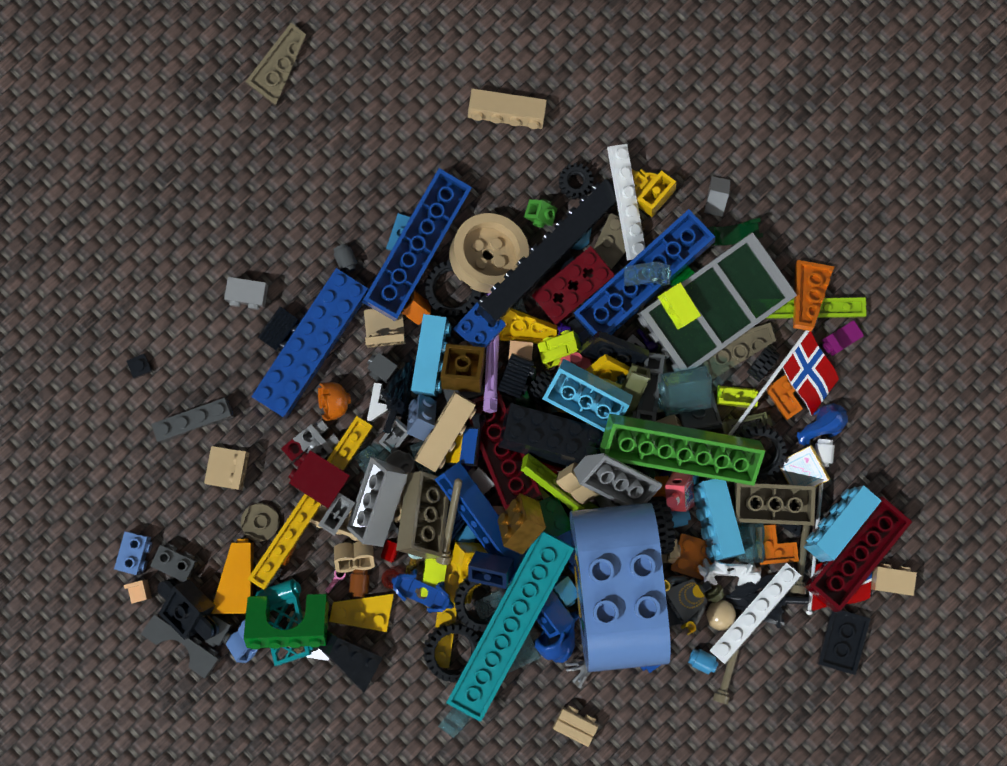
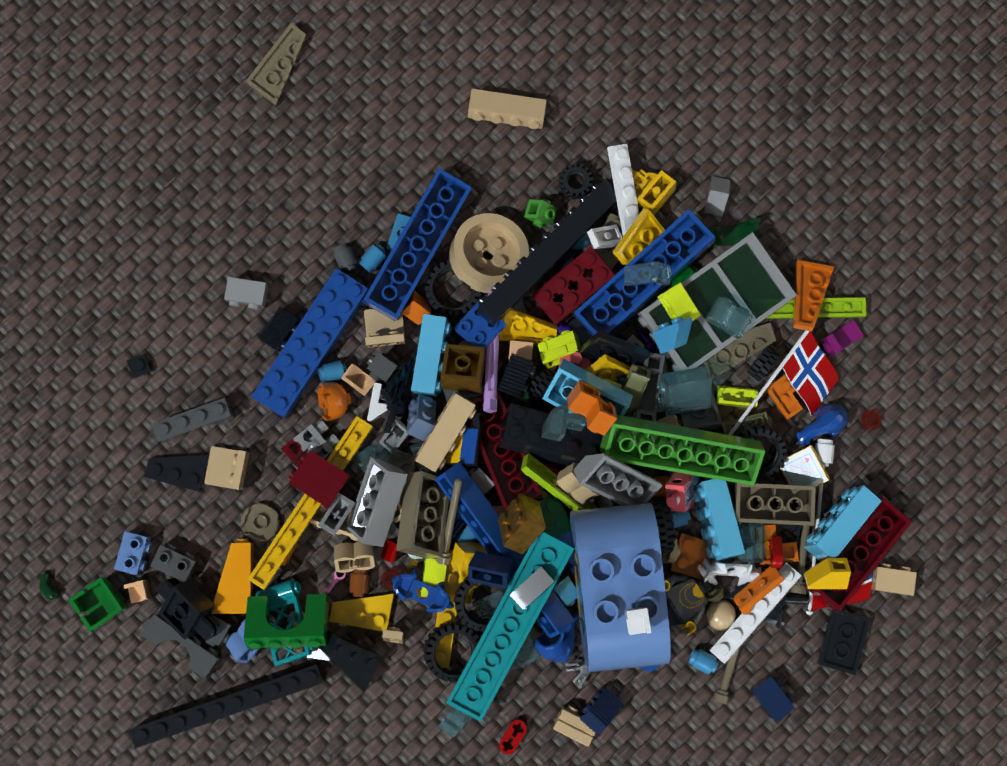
(45, 589): none -> dark green arm
(101, 604): none -> green piece
(179, 471): none -> black wing
(227, 705): none -> black brick
(331, 371): none -> dark azure brick
(358, 379): none -> light nougat panel
(373, 258): none -> dark azure brick
(393, 635): none -> tan plate
(516, 739): none -> red beam
(531, 588): none -> light grey slope
(557, 422): none -> clear light blue brick
(587, 401): none -> orange brick
(601, 711): none -> dark blue brick
(604, 237): none -> white slope
(638, 237): none -> yellow wing
(638, 621): none -> white panel
(672, 336): none -> dark azure slope
(729, 317): none -> clear light blue brick
(758, 589): none -> orange plate
(772, 697): none -> dark blue brick
(775, 551): none -> red beam
(829, 574): none -> yellow slope
(876, 420): none -> clear red plate

